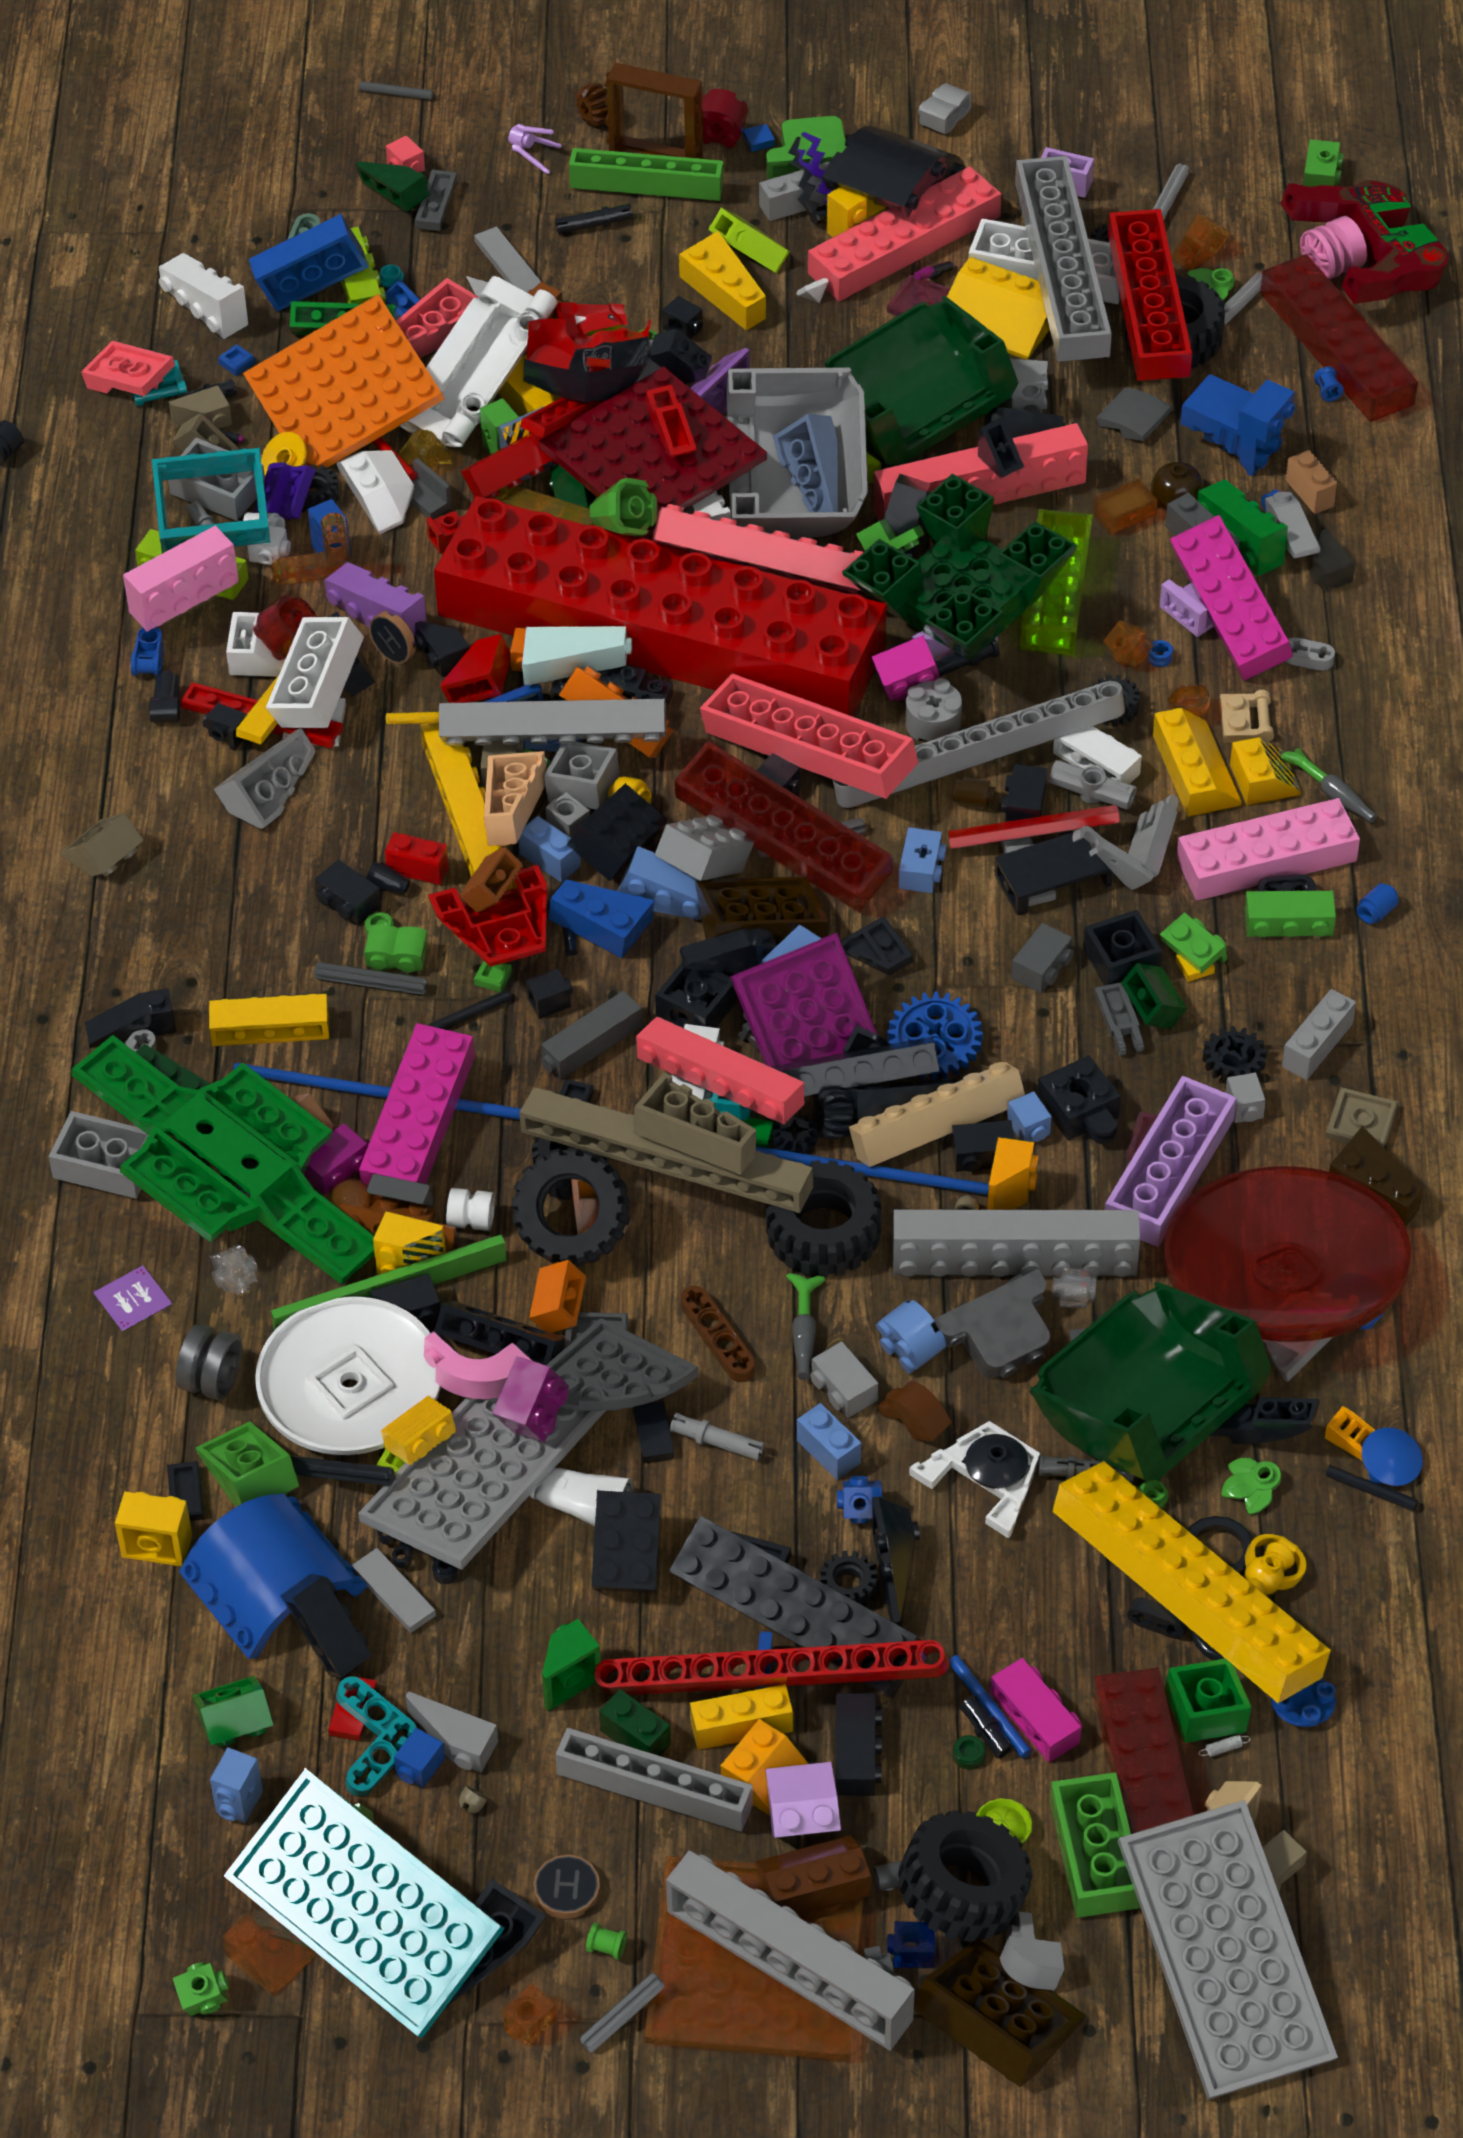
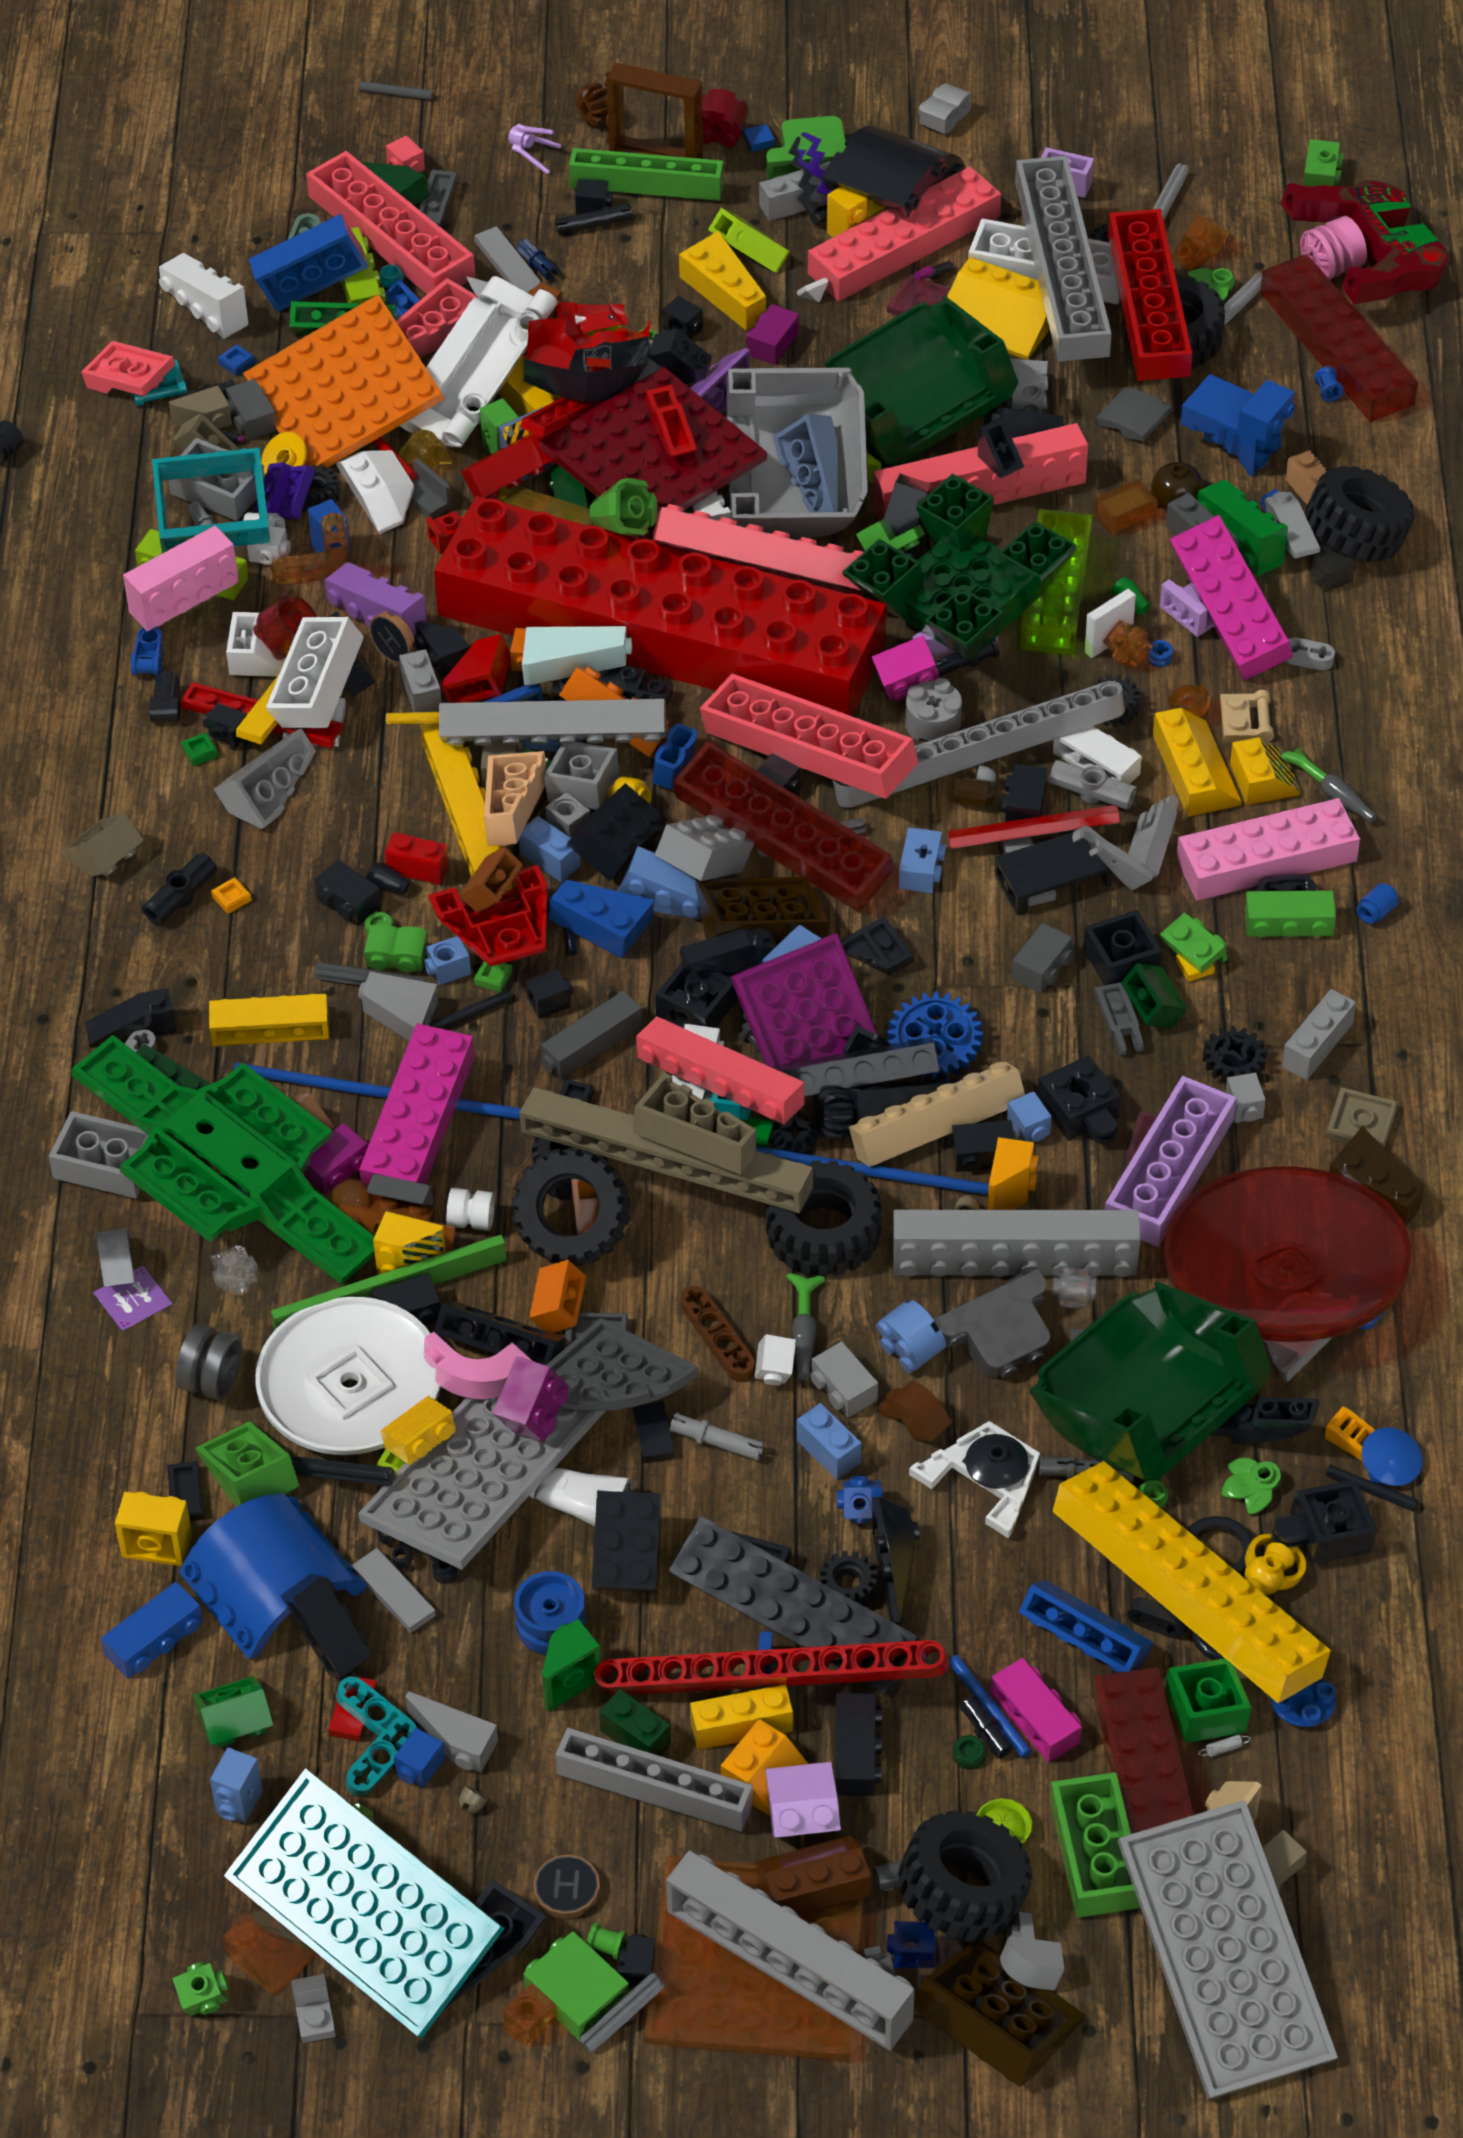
(115, 1257): none -> flat silver brick
(152, 1630): none -> blue brick
(179, 888): none -> black piece
(199, 749): none -> green tile
(231, 895): none -> light orange tile
(251, 409): none -> dark grey brick
(313, 2008): none -> light grey slope
(390, 223): none -> coral brick
(398, 1002): none -> light grey slope
(420, 681): none -> light grey brick
(447, 960): none -> medium blue brick
(536, 258): none -> dark blue axle
(545, 1604): none -> blue wheel
(576, 1982): none -> bright green brick
(592, 195): none -> black brick
(637, 1959): none -> black brick
(674, 755): none -> blue brick
(773, 334): none -> magenta brick
(775, 1359): none -> white brick
(986, 773): none -> light grey hinge
(1085, 1627): none -> blue brick
(1104, 619): none -> white tile
(1141, 603): none -> green cone
(1318, 1513): none -> black brick
(1360, 513): none -> black tyre

